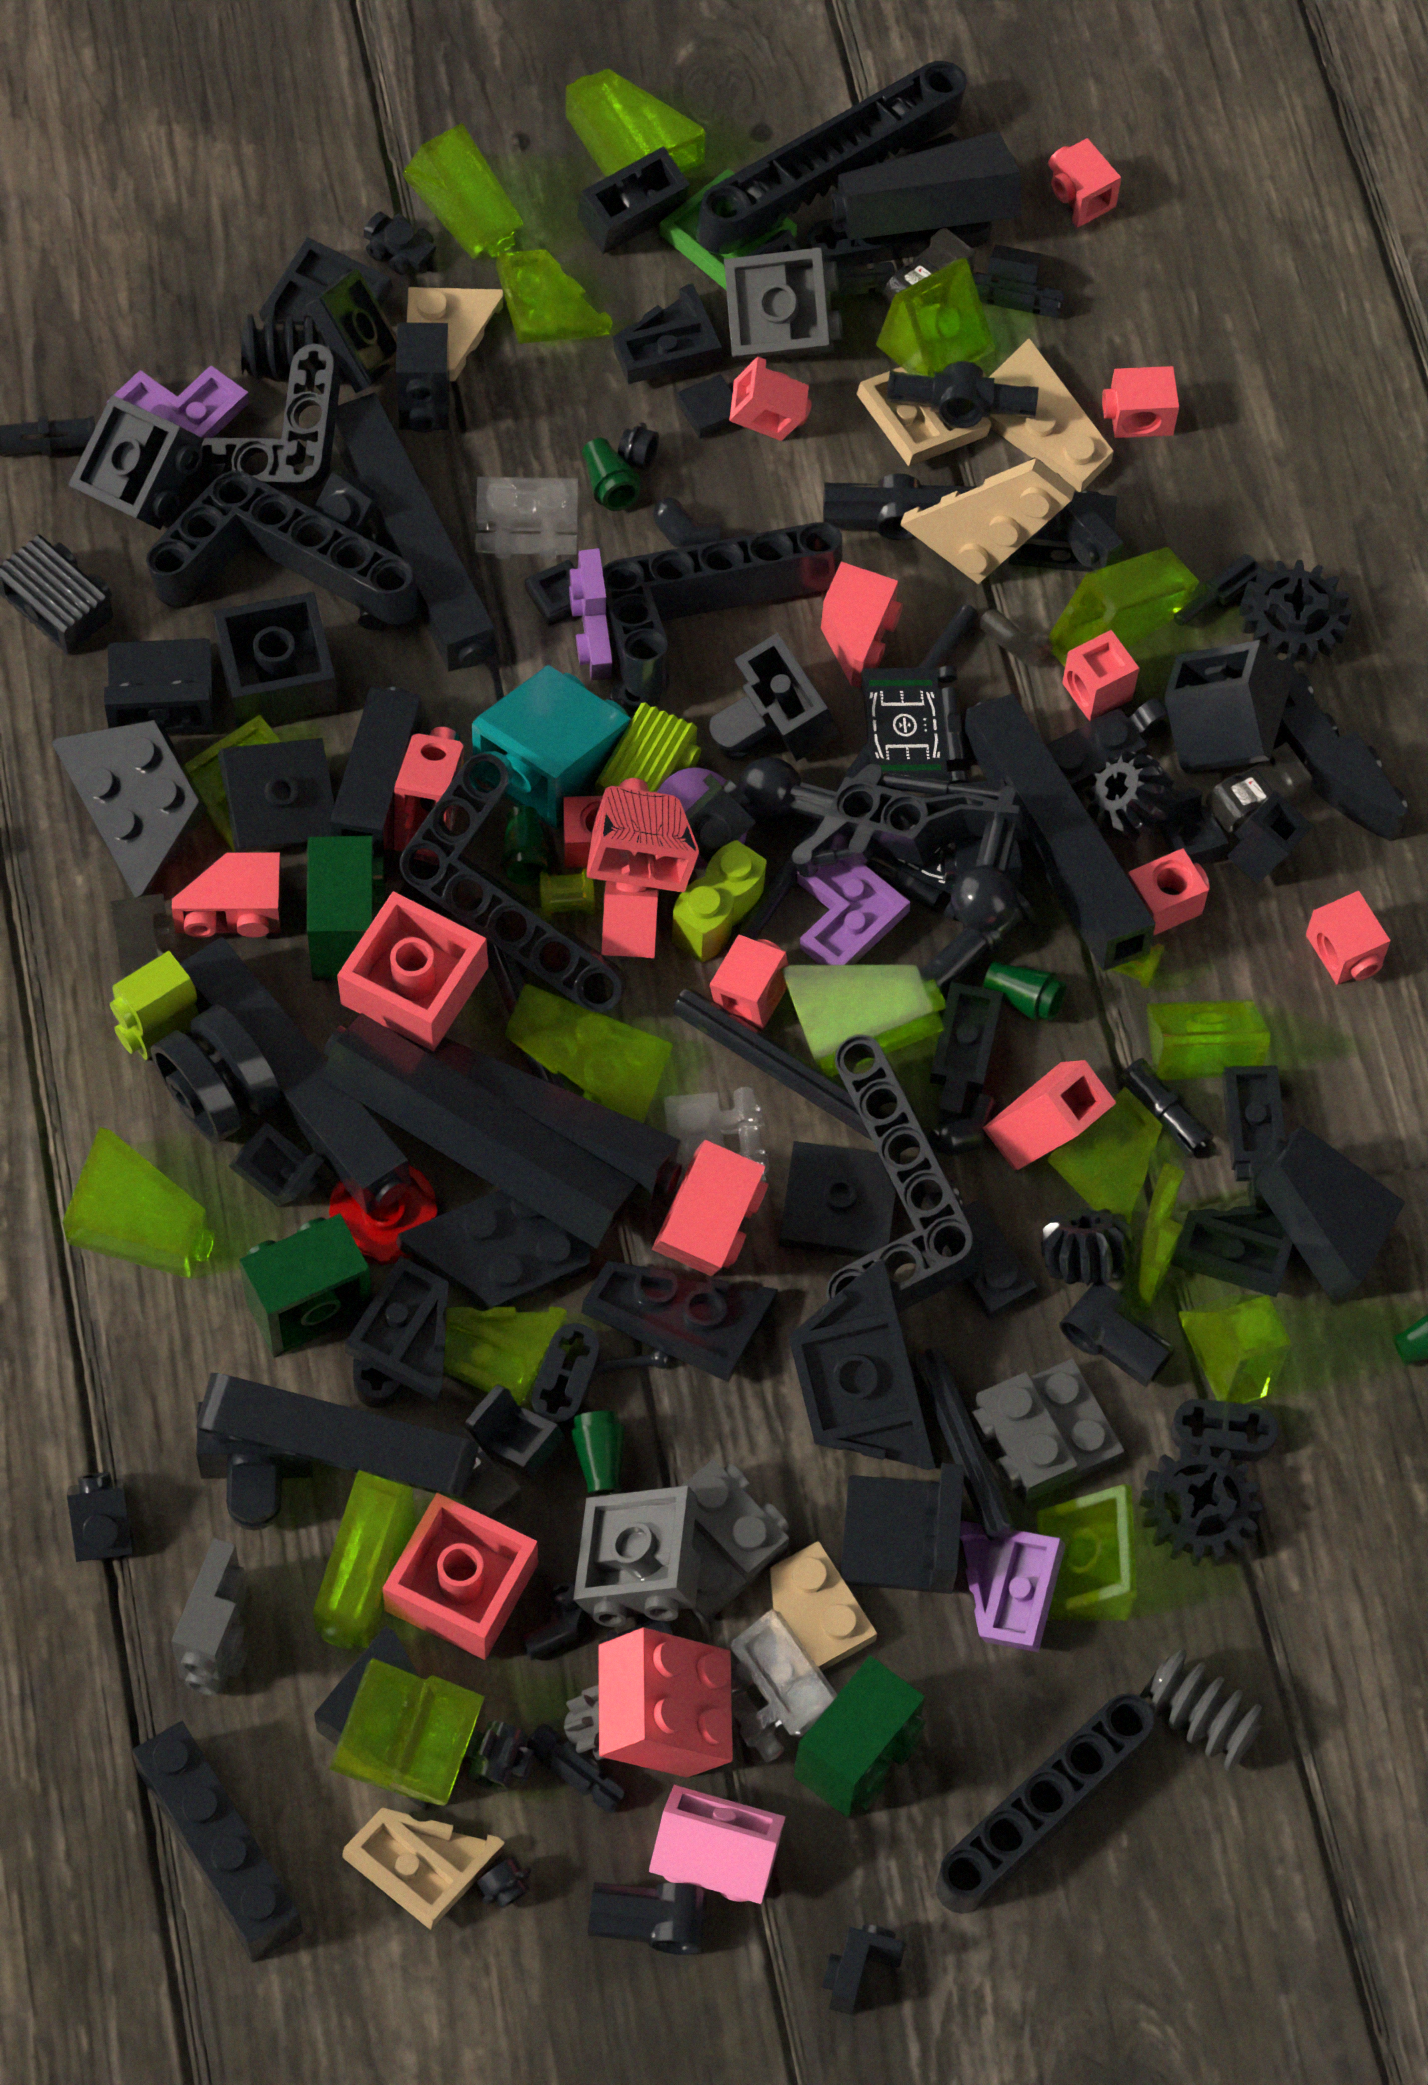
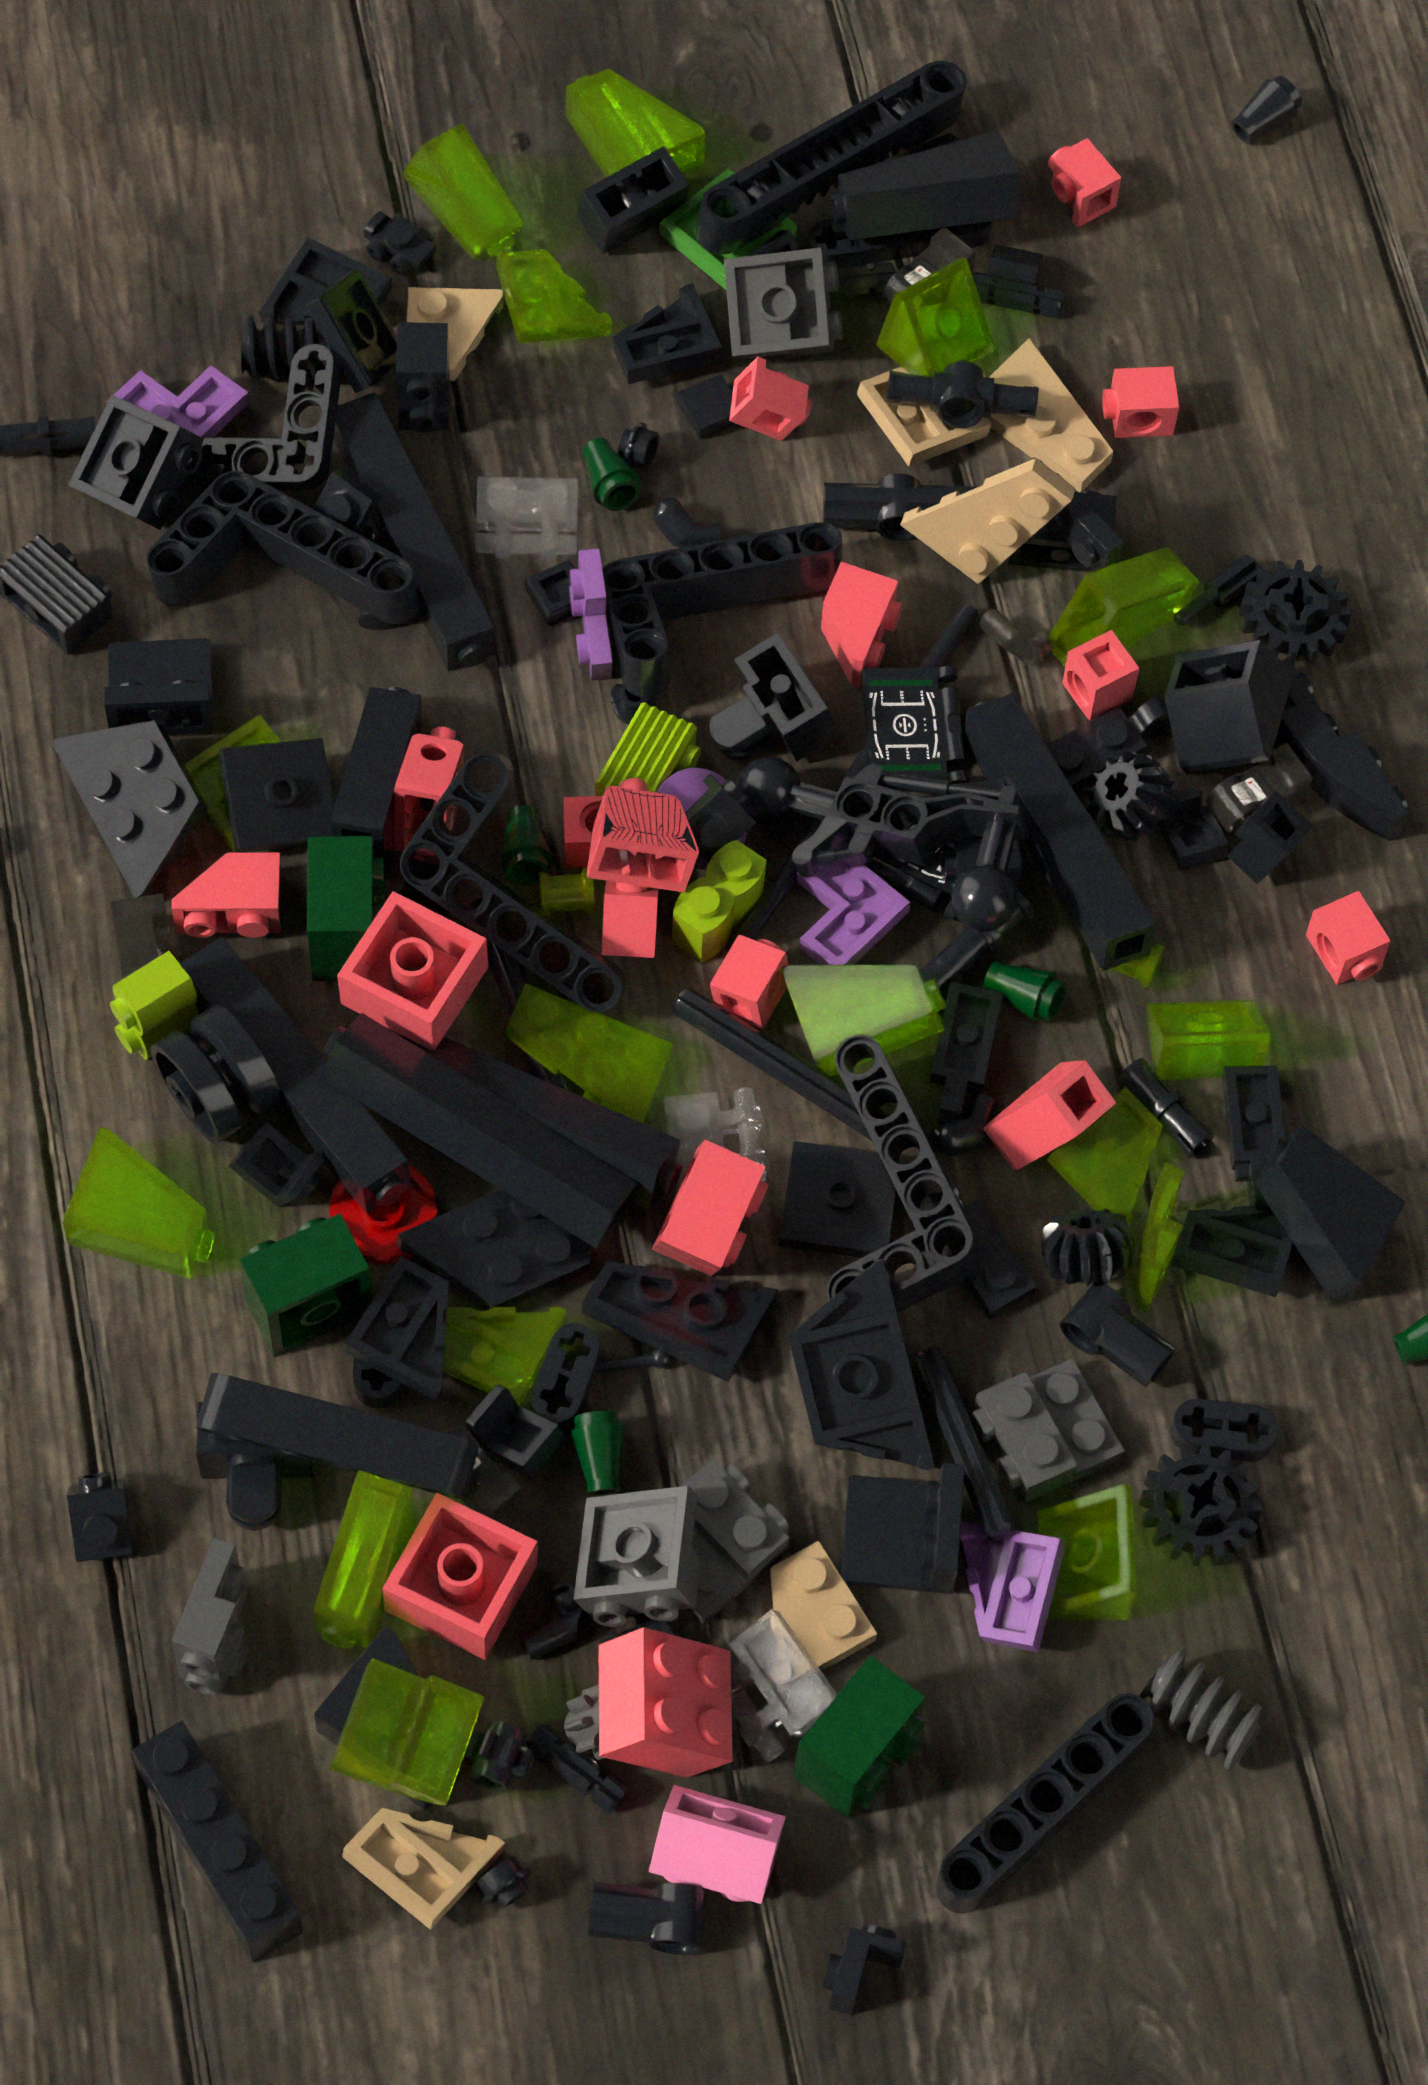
(276, 659): black brick -> none
(553, 738): teal slope -> none
(1177, 873): coral brick -> none
(1238, 1345): clear neon green slope -> none
(1269, 107): none -> black cone

